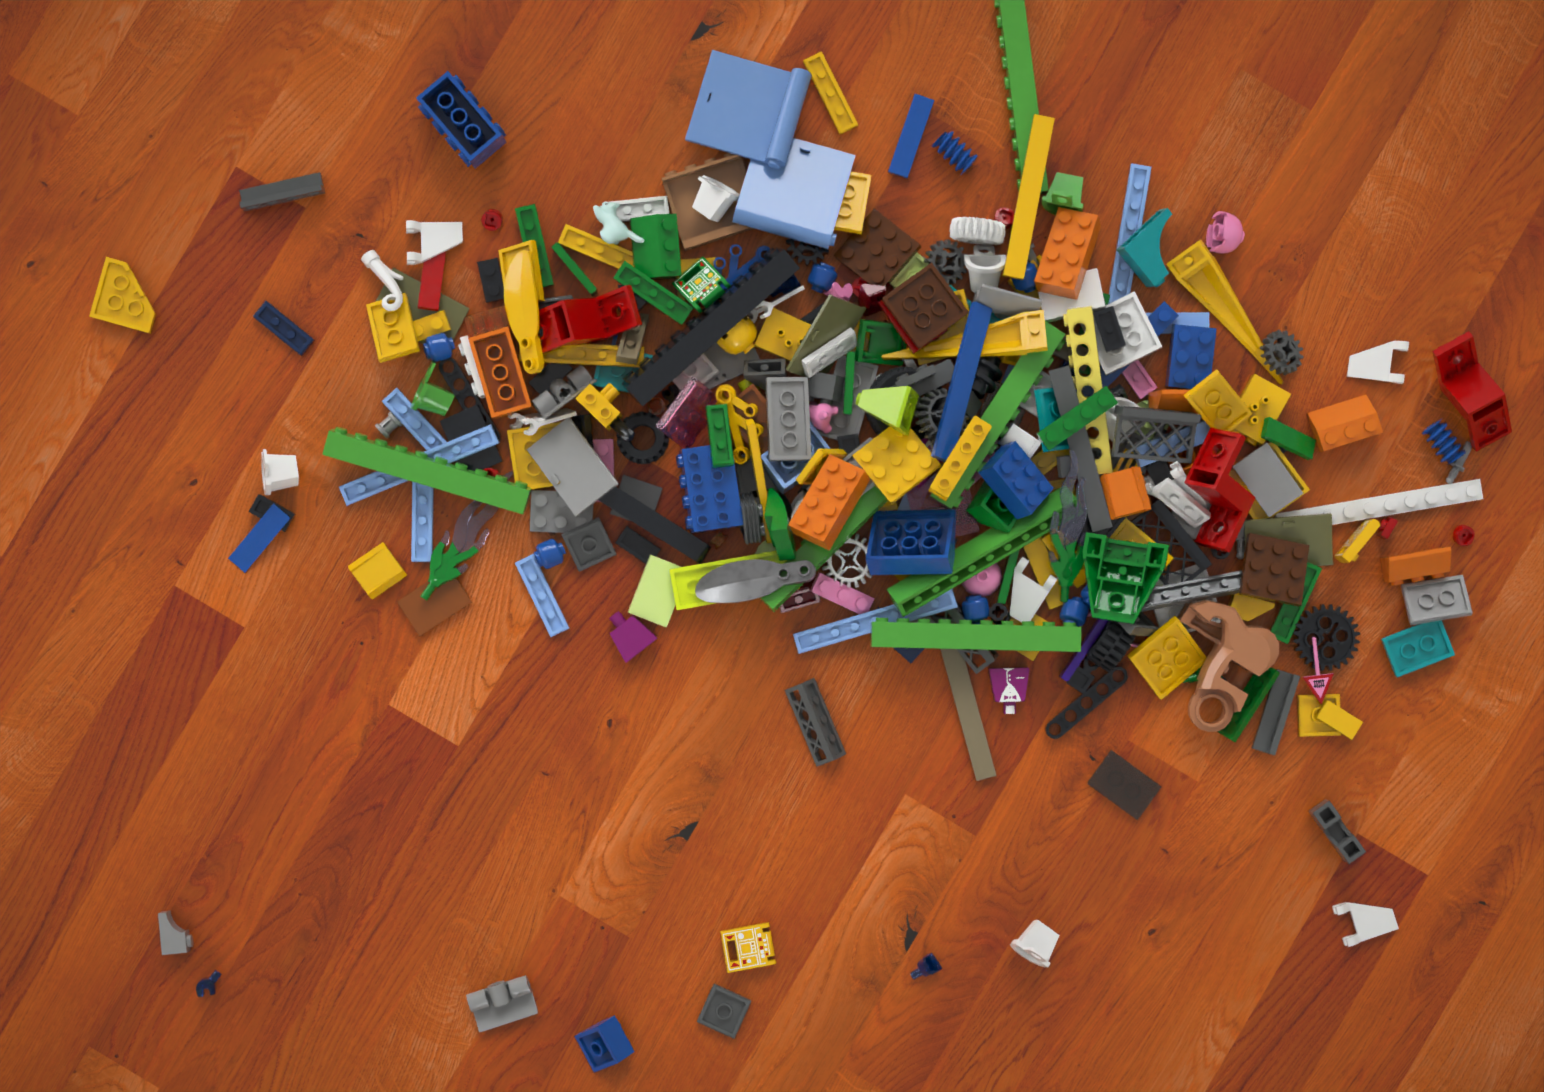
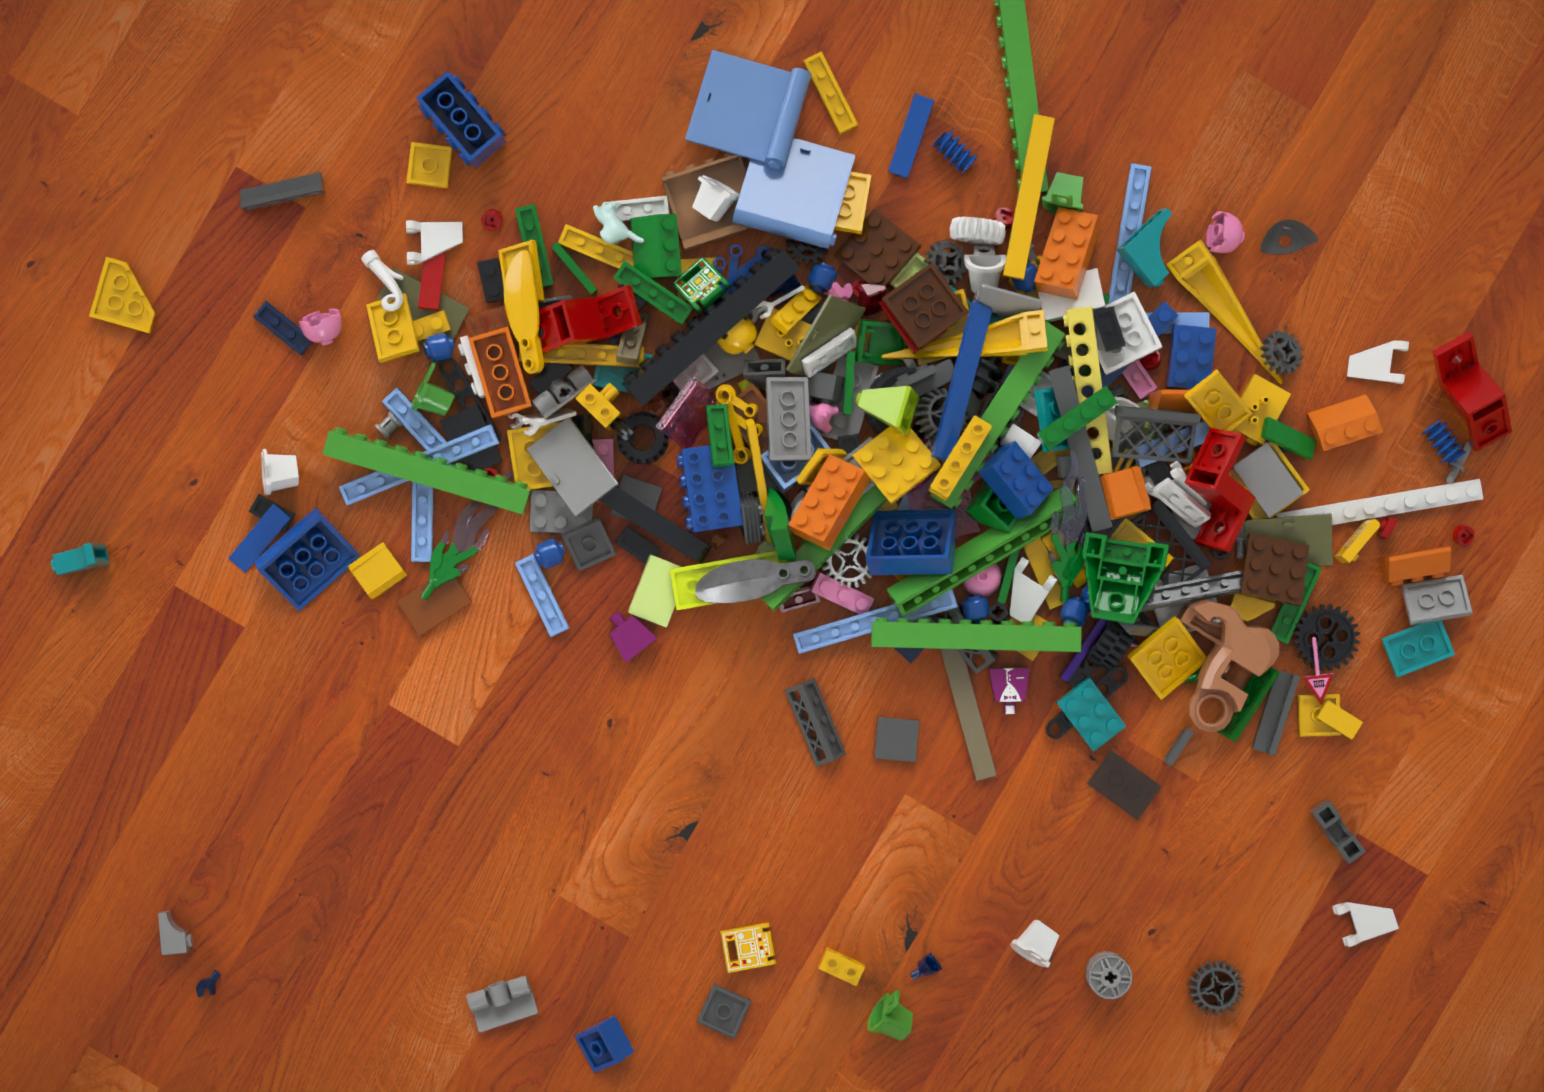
(81, 558): none -> teal arch
(306, 559): none -> blue slope
(322, 326): none -> bright pink cylinder
(429, 165): none -> yellow tile
(796, 310): none -> yellow plate
(841, 966): none -> yellow brick
(890, 1017): none -> bright green container
(896, 739): none -> dark grey tile
(1090, 714): none -> teal plate
(1098, 968): none -> light grey wheel
(1151, 361): none -> red tile
(1178, 746): none -> dark grey tile
(1210, 969): none -> dark grey gear
(1297, 231): none -> dark grey piece

